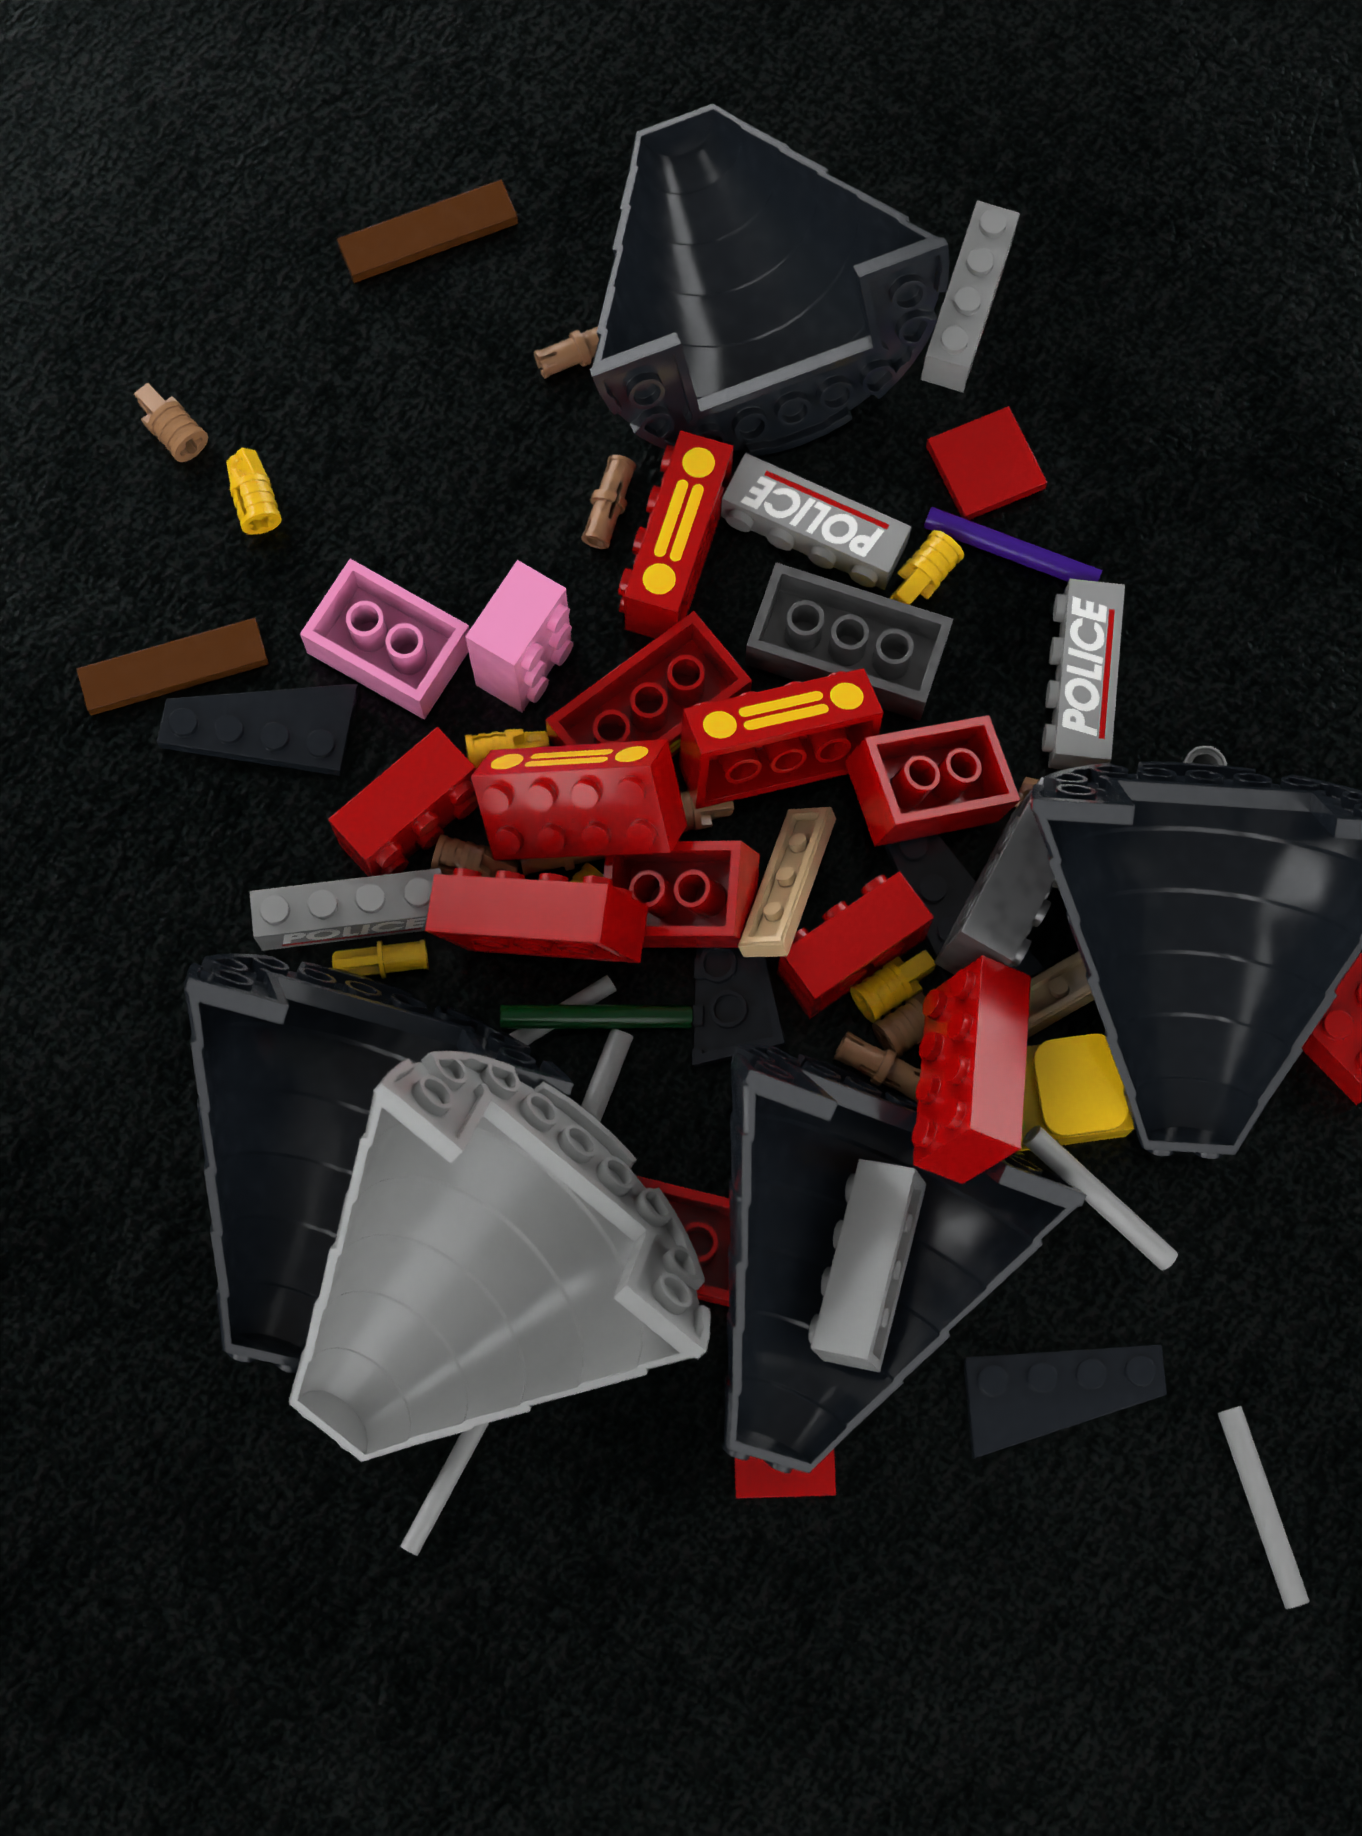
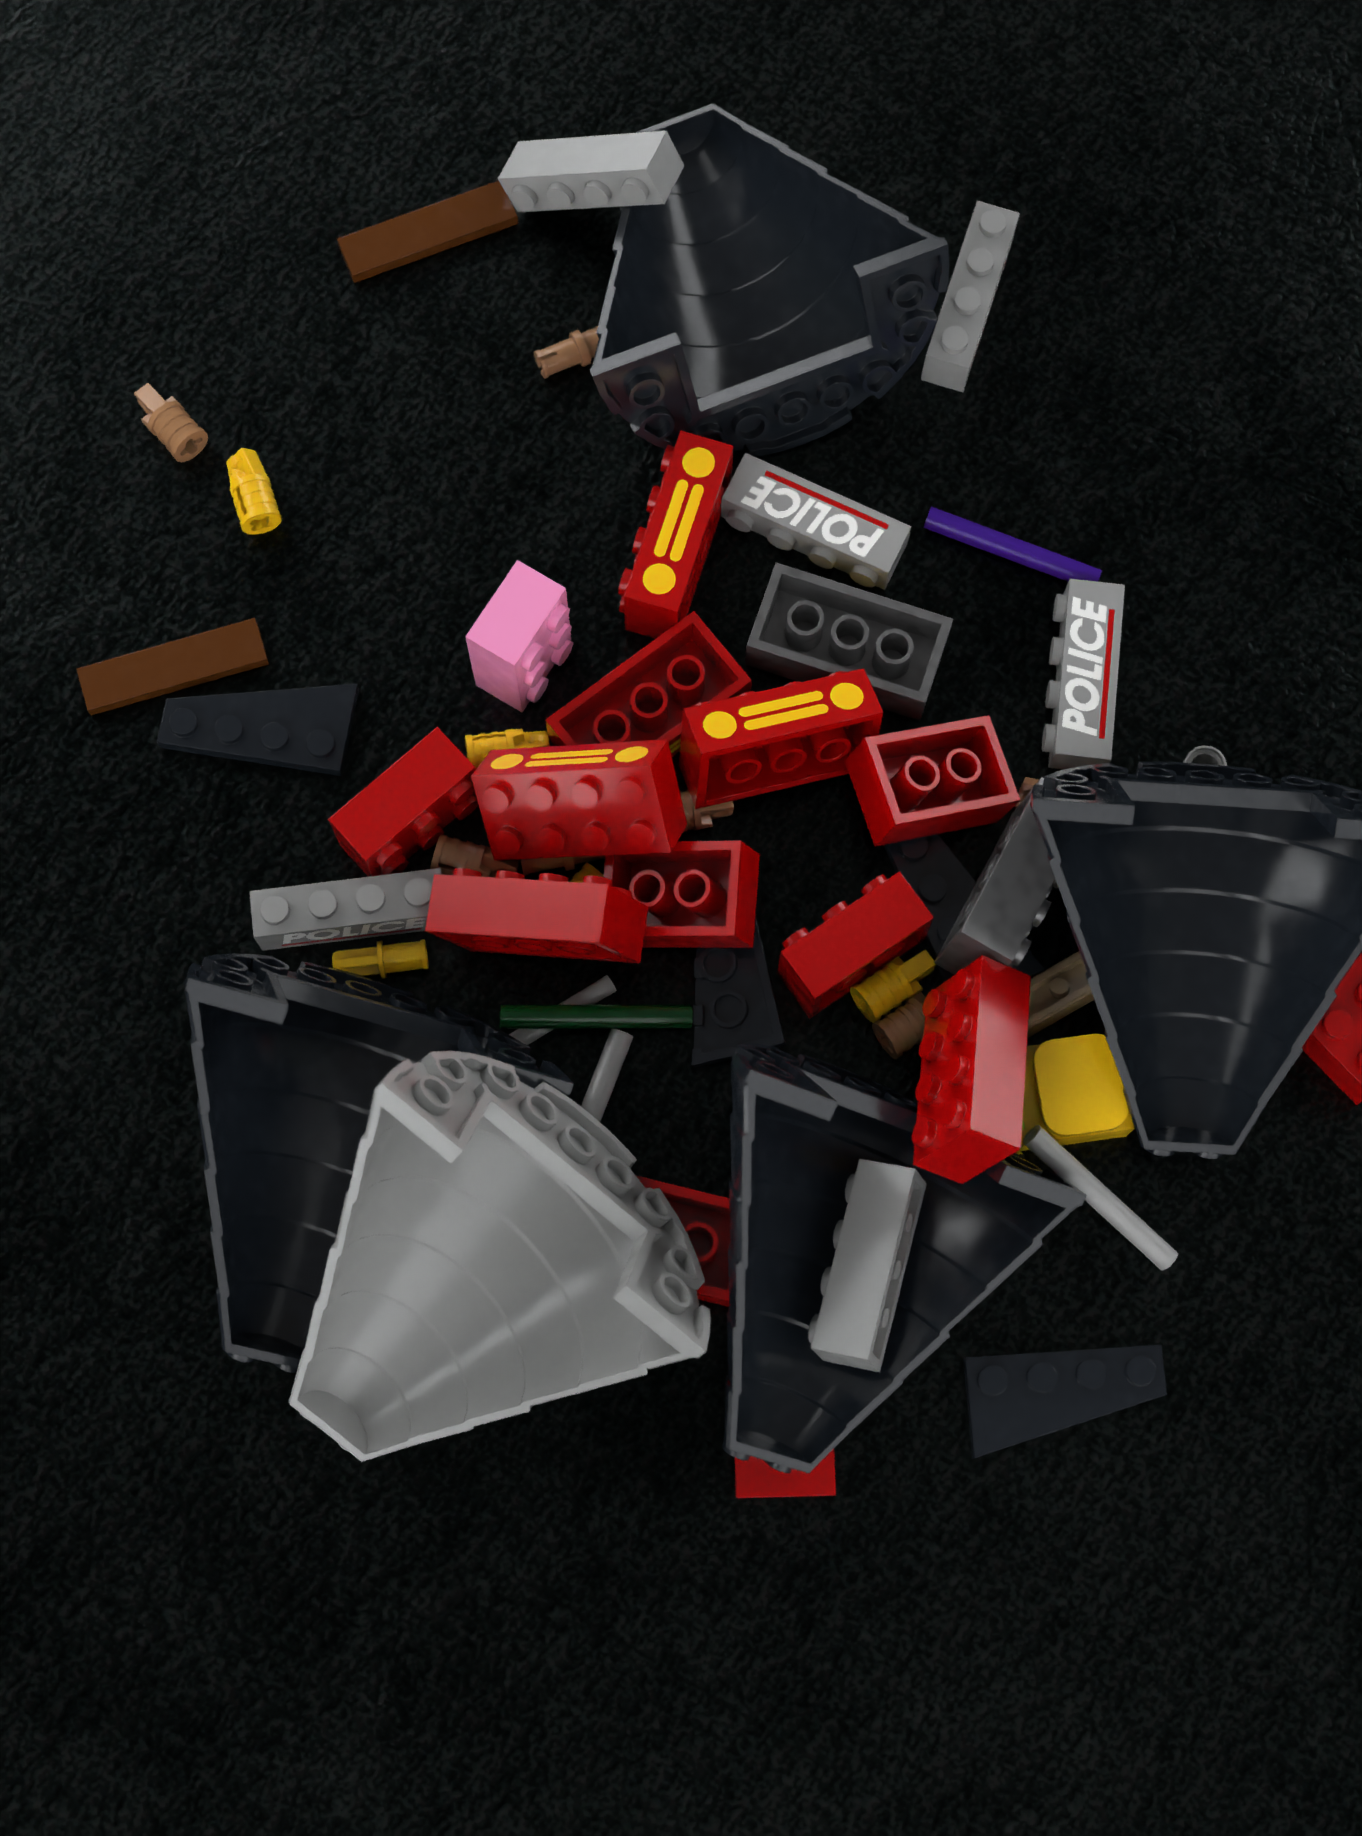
(386, 638): bright pink brick -> none
(442, 1489): light grey bar -> none
(591, 172): none -> light grey brick
(608, 501): medium nougat pin -> none
(787, 883): tan tile -> none
(878, 1064): medium nougat pin -> none
(928, 567): yellow hinge -> none
(986, 463): red tile -> none
(1263, 1507): light grey piece -> none

